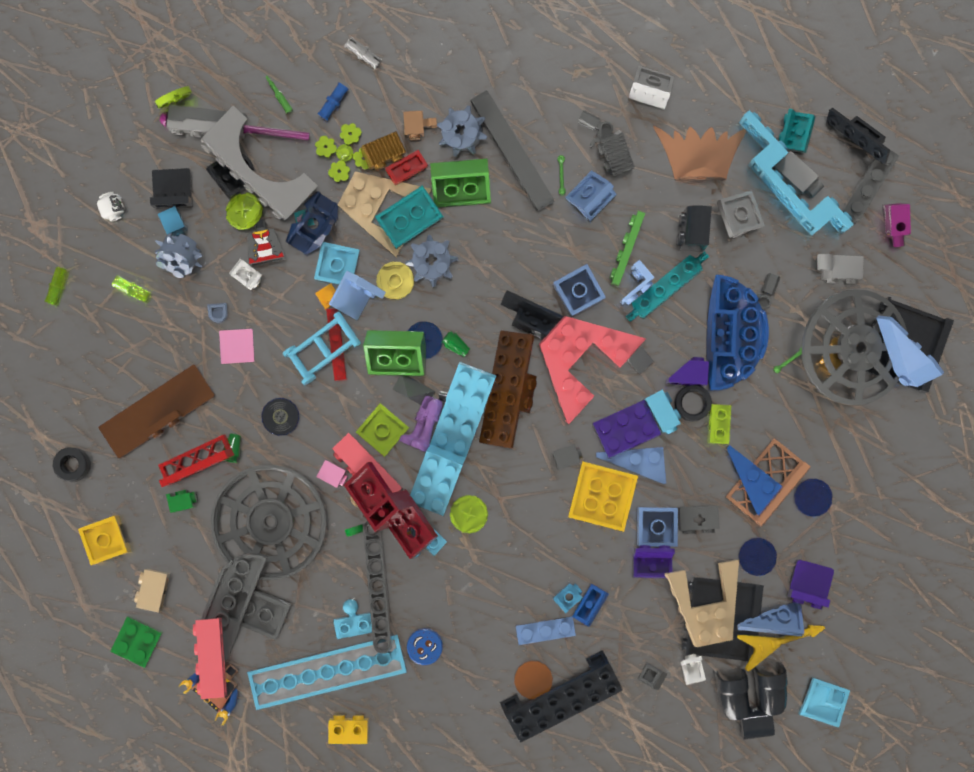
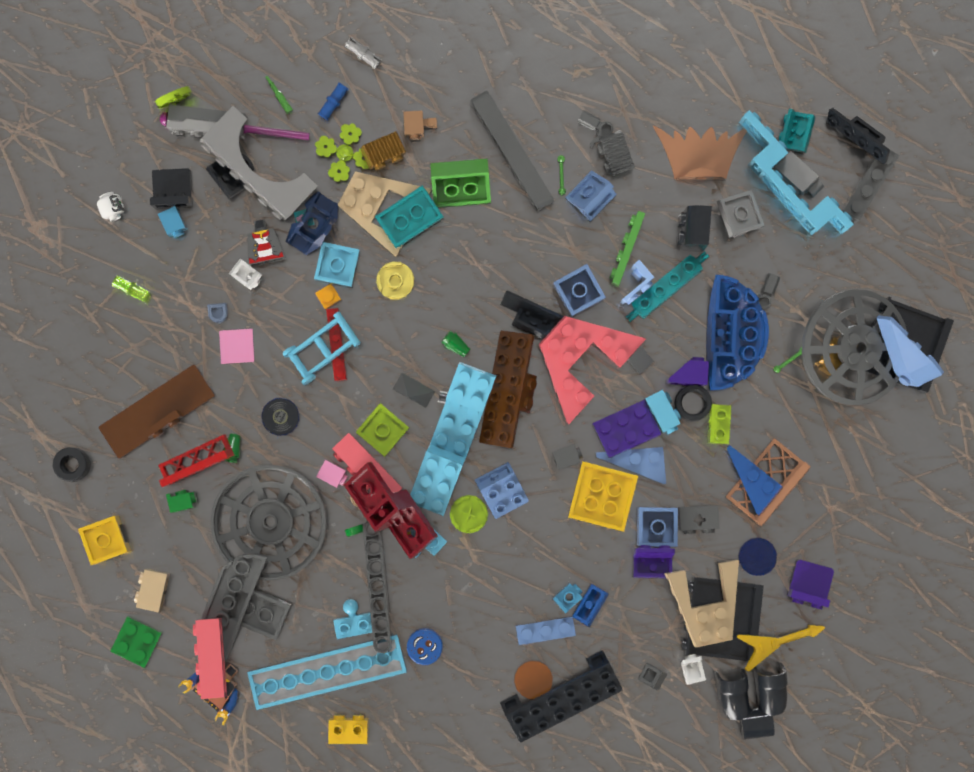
(55, 286): clear neon green axle -> none
(177, 255): sand blue brick -> none
(244, 211): lime tile -> none
(354, 294): light blue bracket -> none
(395, 352): bright green slope -> none
(406, 167): red plate -> none
(423, 253): sand blue brick -> none
(426, 417): medium lavender piece -> none
(432, 337): clear blue tile -> none
(472, 131): sand blue brick -> none
(501, 490): none -> medium blue bracket
(651, 87): light grey bracket -> none
(784, 621): medium blue wing -> none
(813, 497): clear blue tile -> none
(825, 702): medium azure plate -> none
(840, 268): light grey hinge -> none
(897, 214): magenta torso -> none

